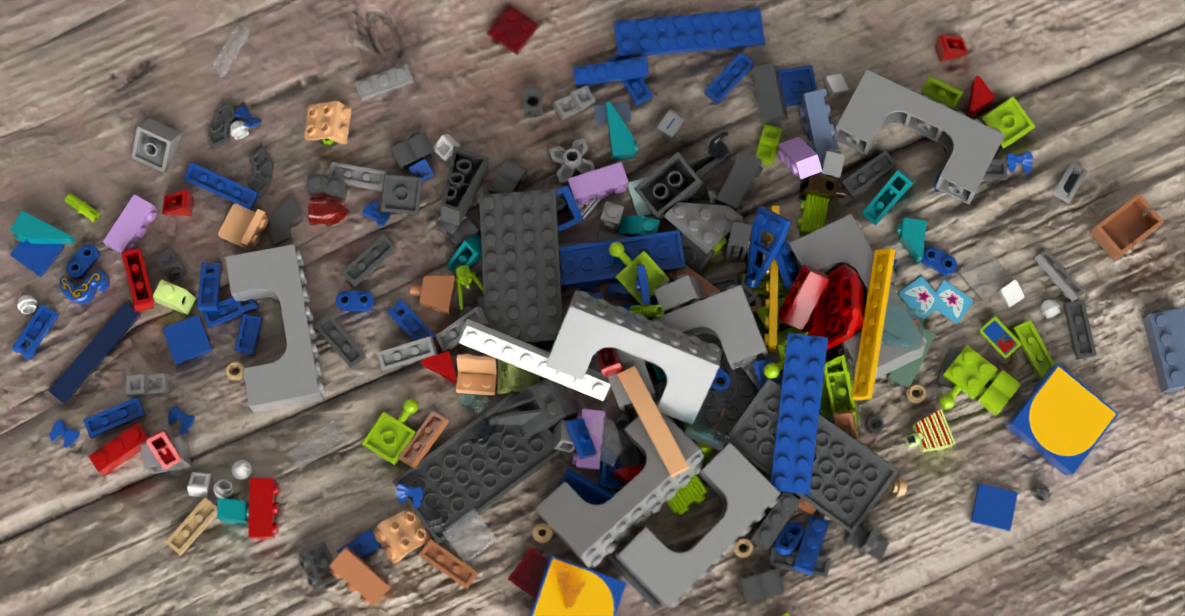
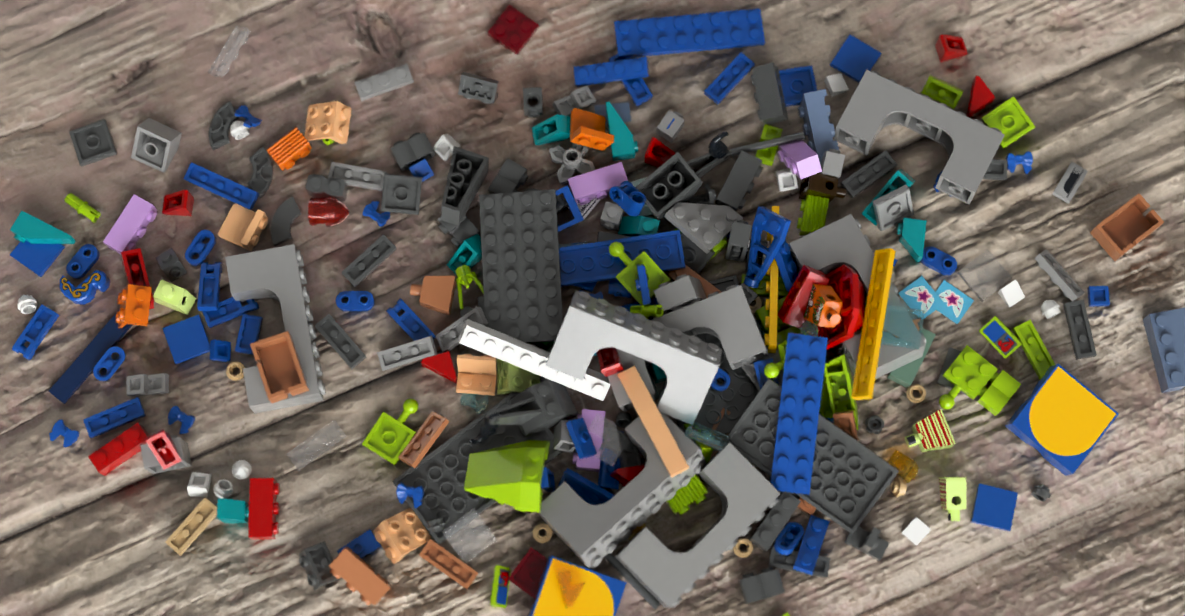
(93, 142): none -> dark grey tile
(108, 363): none -> blue plate
(134, 305): none -> orange bracket
(199, 247): none -> blue plate
(220, 350): none -> blue plate
(280, 368): none -> nougat piece
(289, 149): none -> orange brick
(478, 88): none -> dark grey bracket
(500, 586): none -> slope
(509, 474): none -> lime wedge
(548, 480): none -> blue tile
(552, 130): none -> teal slope
(589, 130): none -> orange bracket
(629, 198): none -> blue piece
(657, 153): none -> red slope
(768, 143): none -> dark grey bar
(786, 180): none -> white slope
(809, 329): none -> clear light blue plate
(823, 306): none -> orange torso
(855, 58): none -> blue tile
(893, 207): none -> light grey tile
(907, 467): none -> clear yellow bracket
(916, 531): none -> white slope
(950, 488): none -> yellowish green torso
(1098, 296): none -> blue plate

